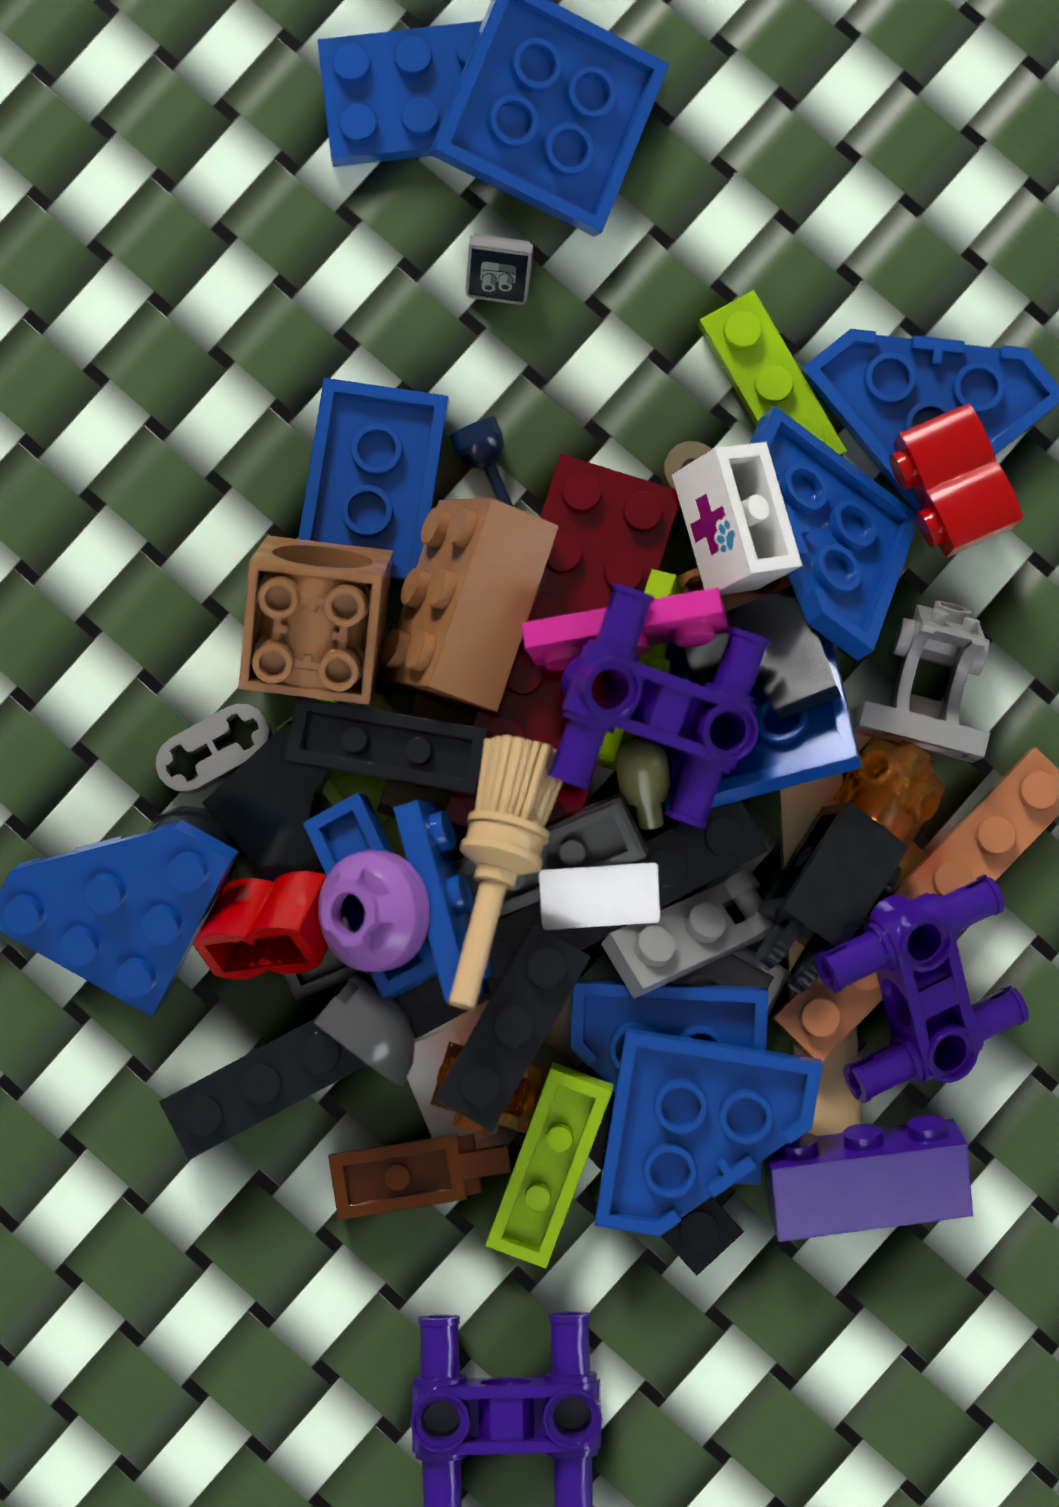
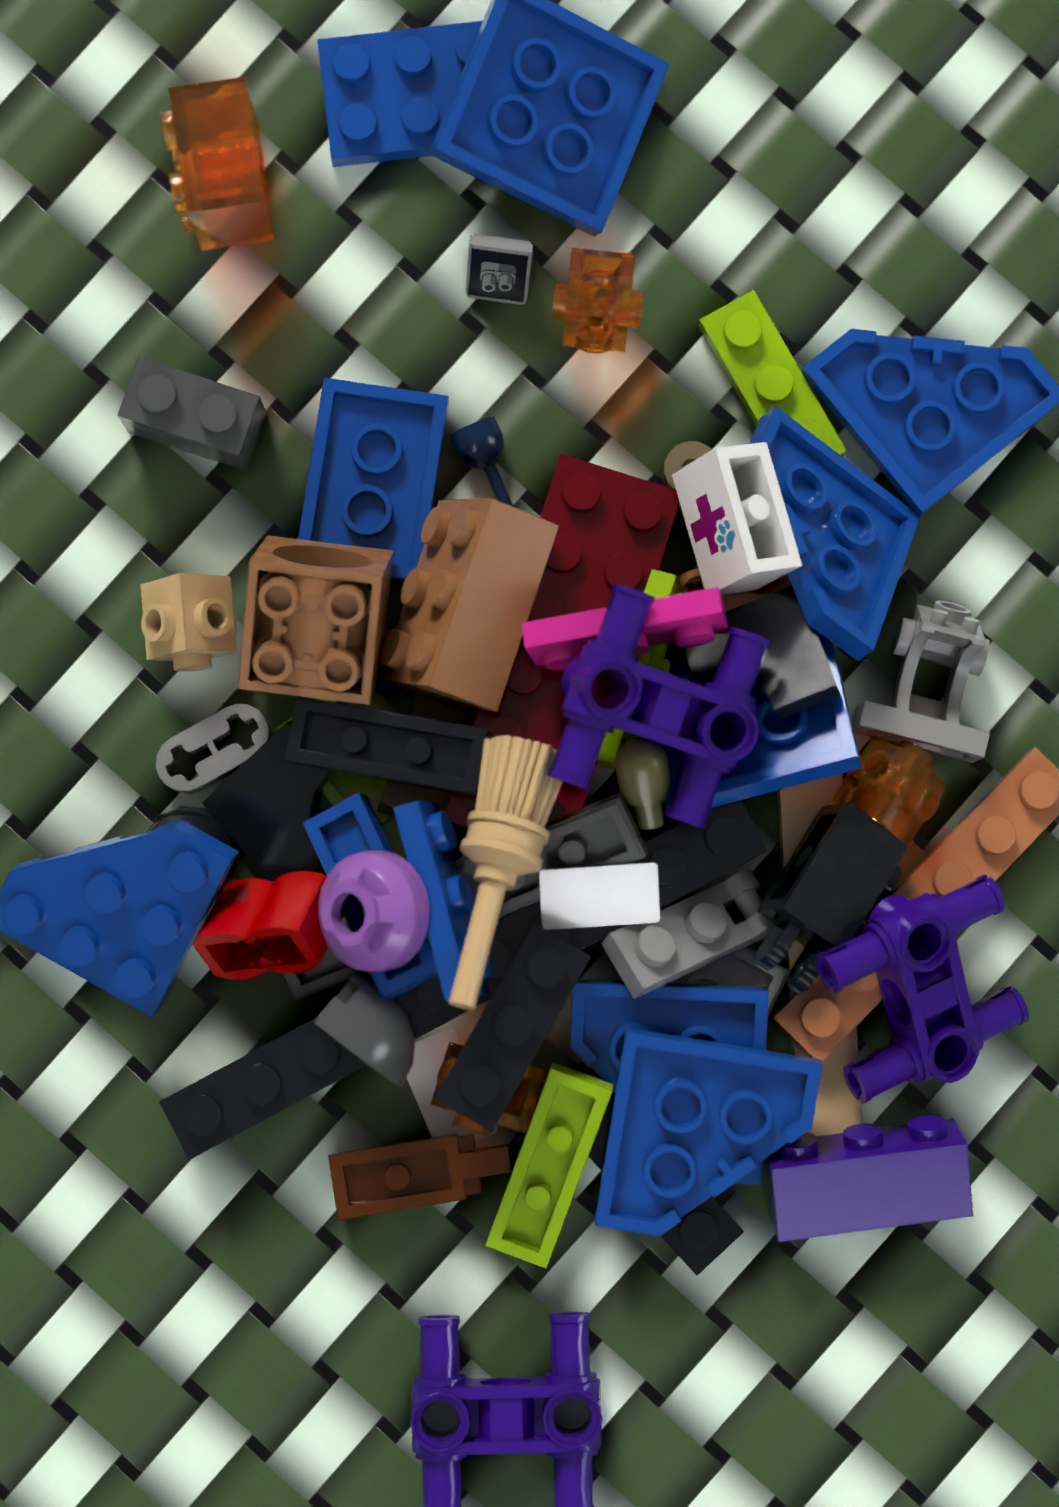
(188, 620): none -> tan brick
(192, 413): none -> dark grey brick
(221, 164): none -> clear orange brick
(598, 301): none -> clear orange brick
(955, 480): red brick -> none

